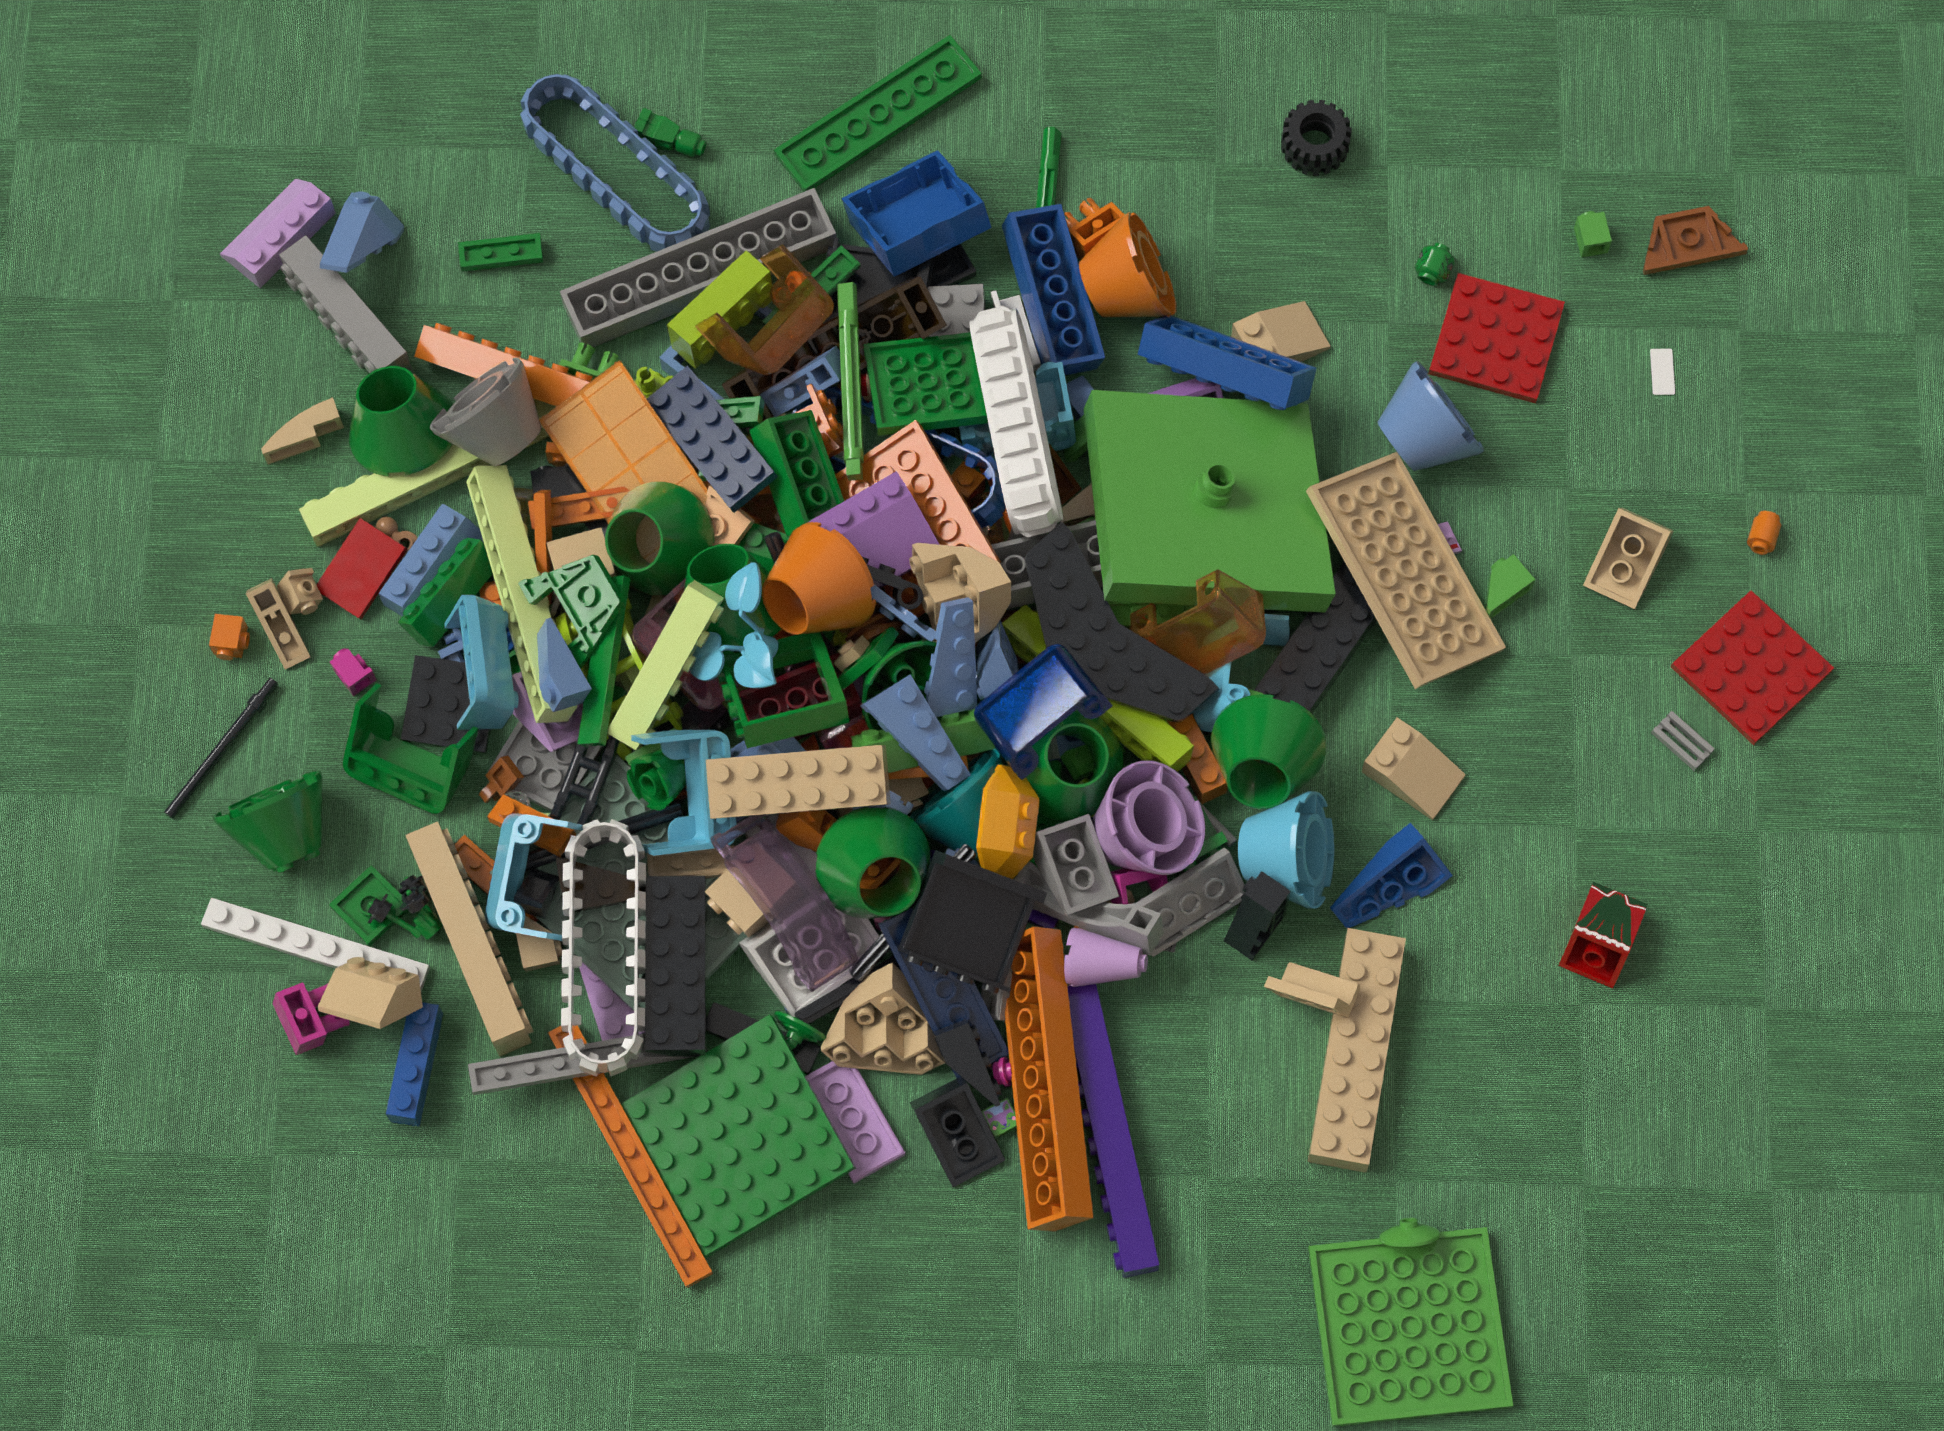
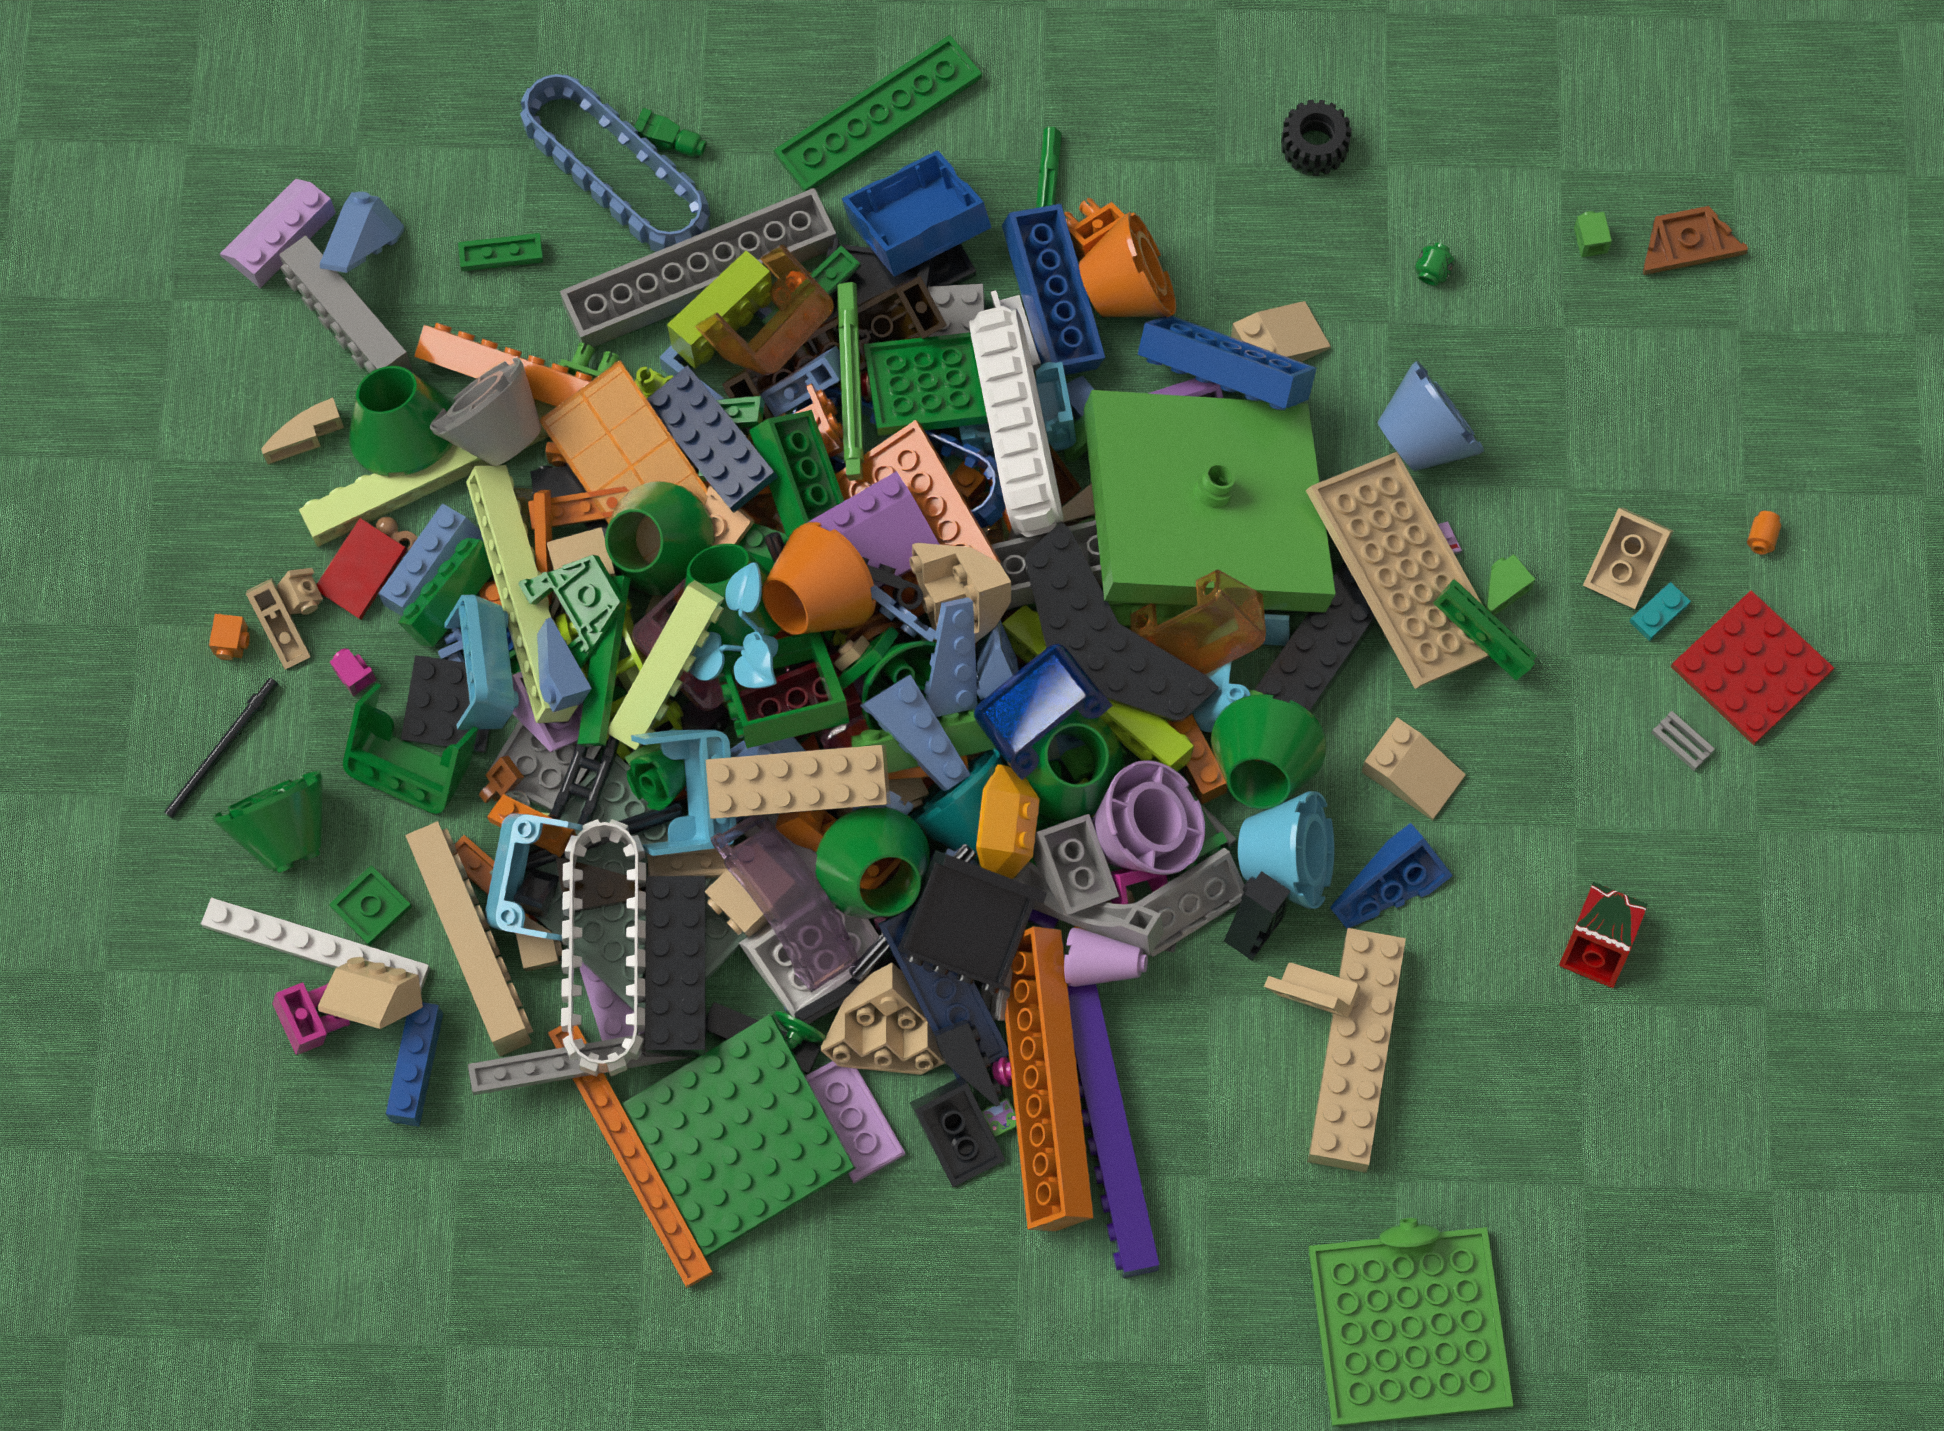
(413, 900): plant -> none
(1485, 630): none -> green fence
(1496, 338): red plate -> none
(1660, 611): none -> teal plate
(1662, 371): white sticker -> none

